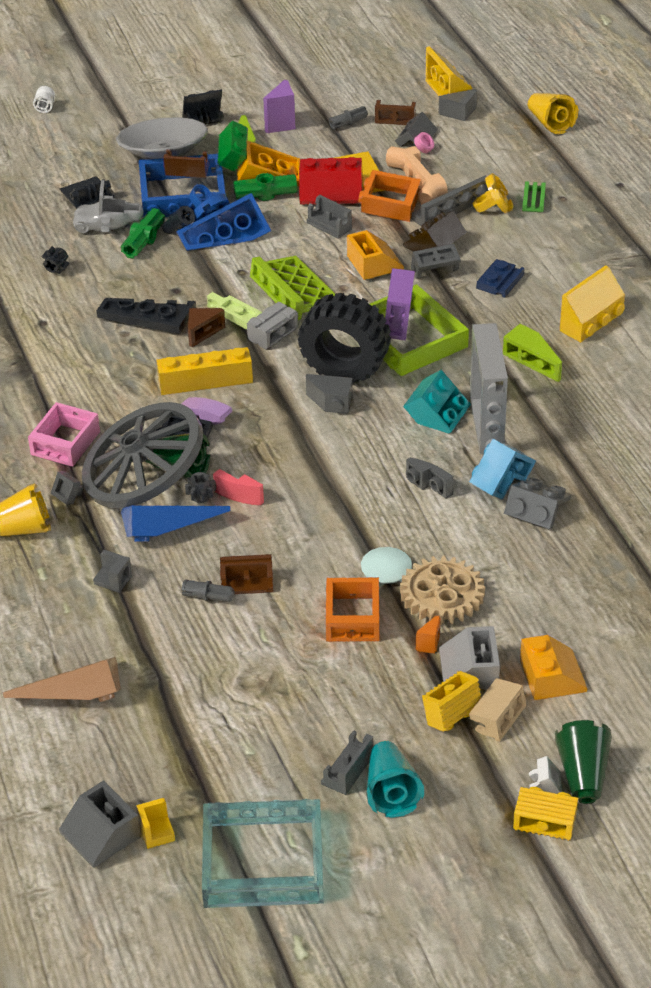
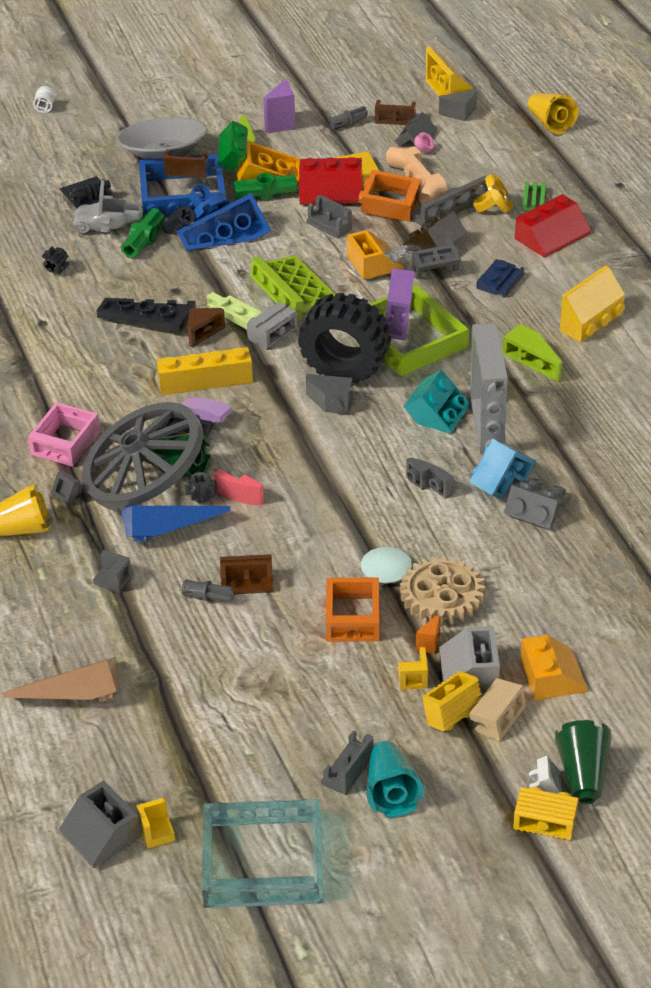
(203, 105): black hinge -> none
(402, 254): none -> clear slope
(414, 673): none -> yellow panel
(551, 226): none -> red slope

